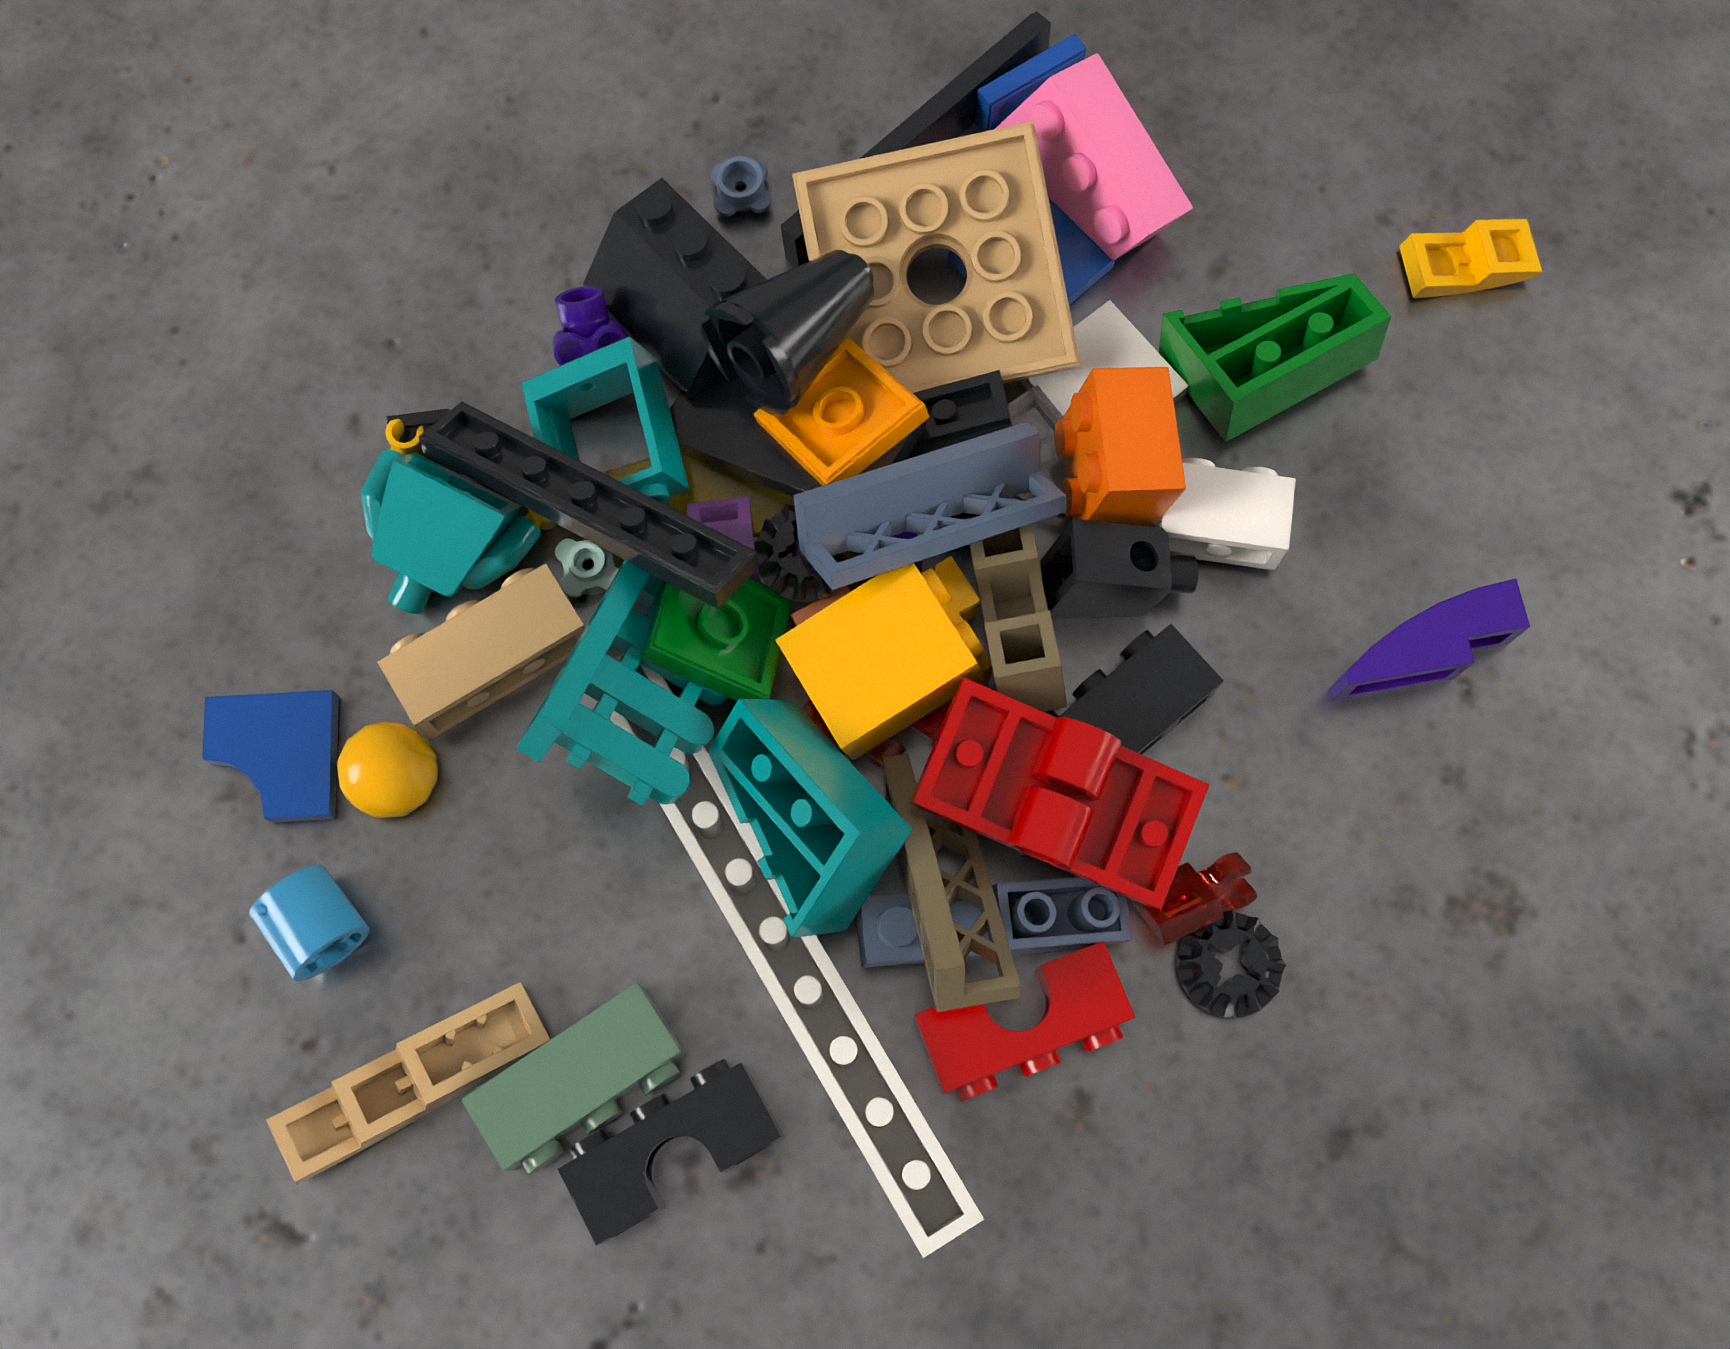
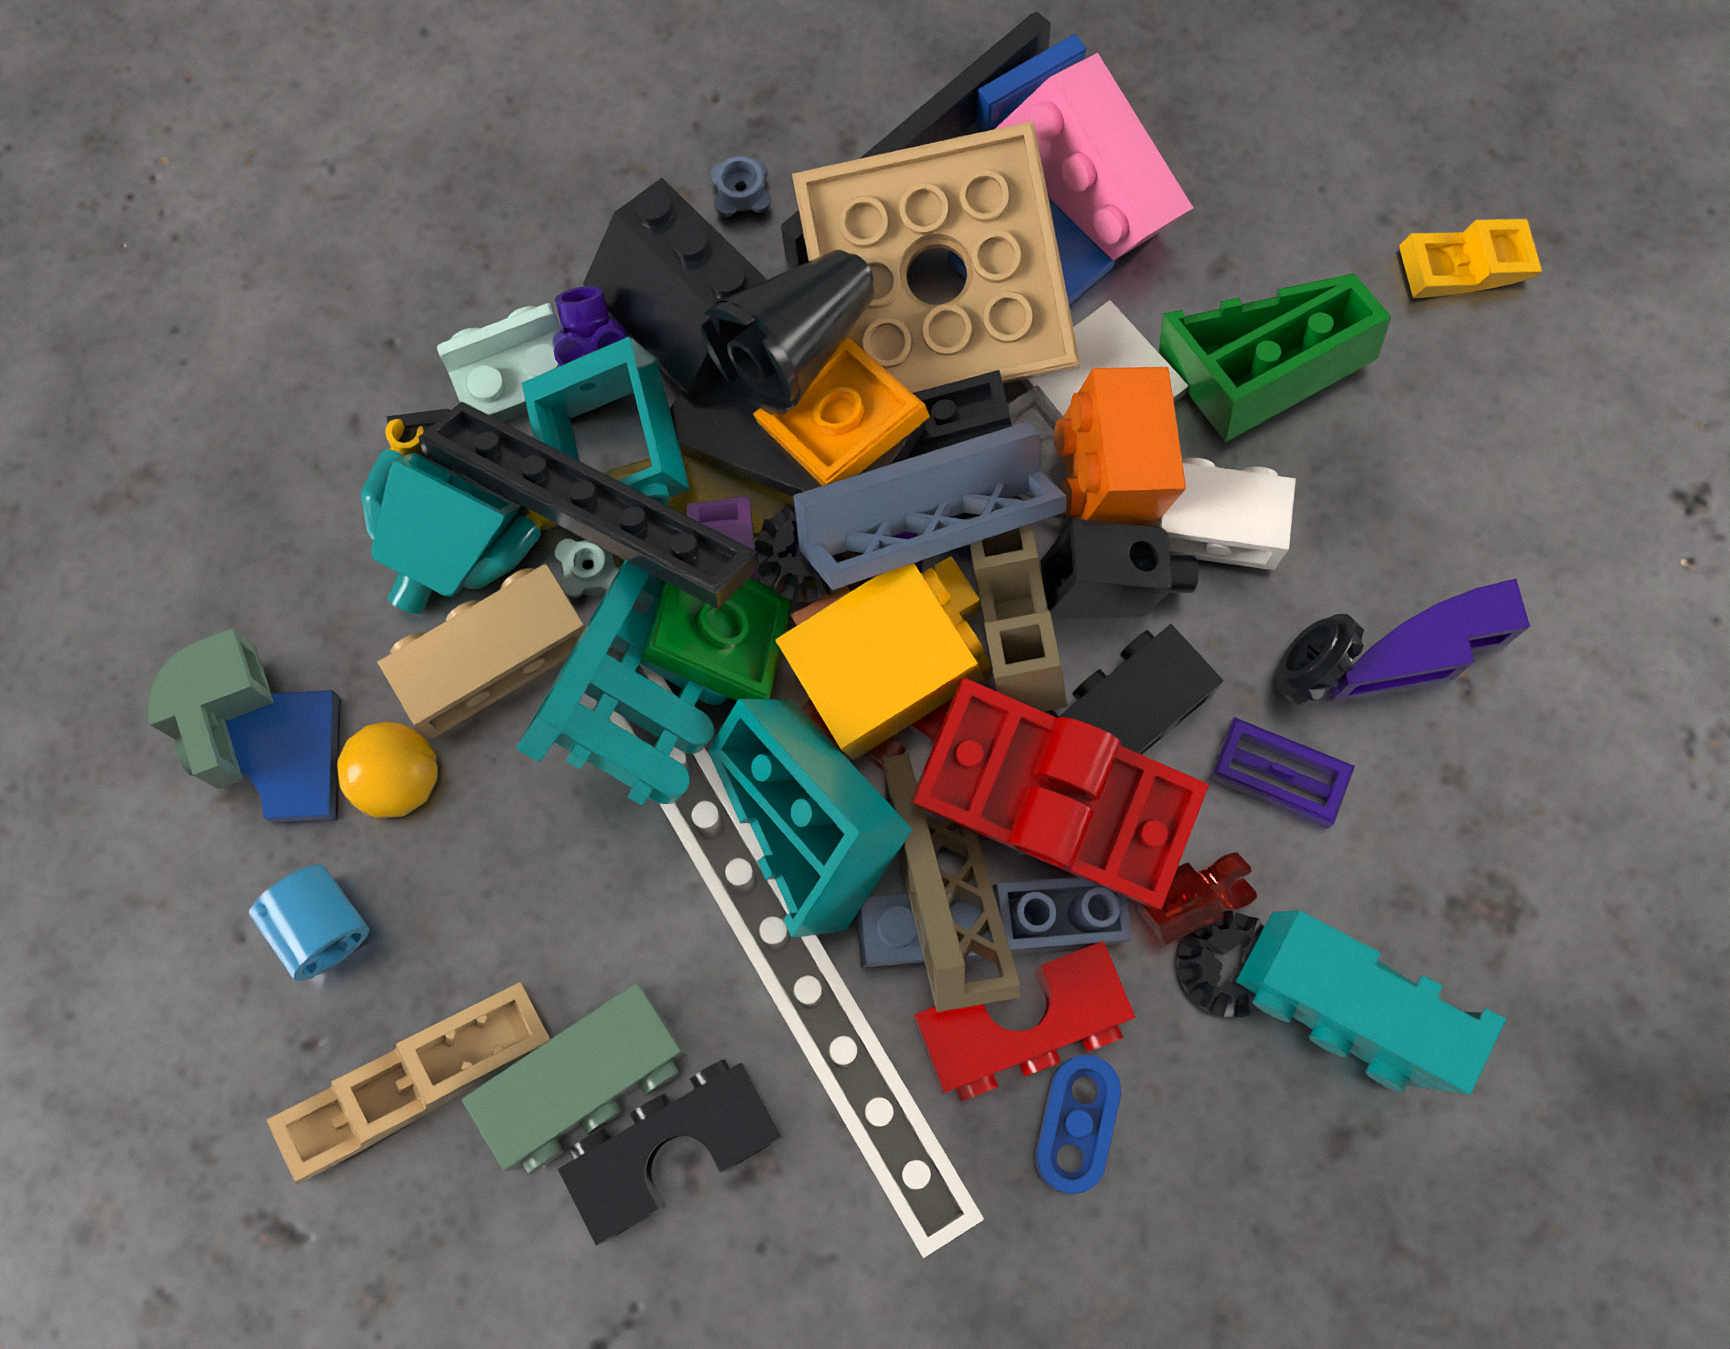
(202, 691): none -> sand green brick
(496, 359): none -> light aqua bracket
(1078, 1124): none -> blue plate
(1271, 794): none -> dark purple tile
(1319, 658): none -> black gear
(1366, 1007): none -> teal wedge

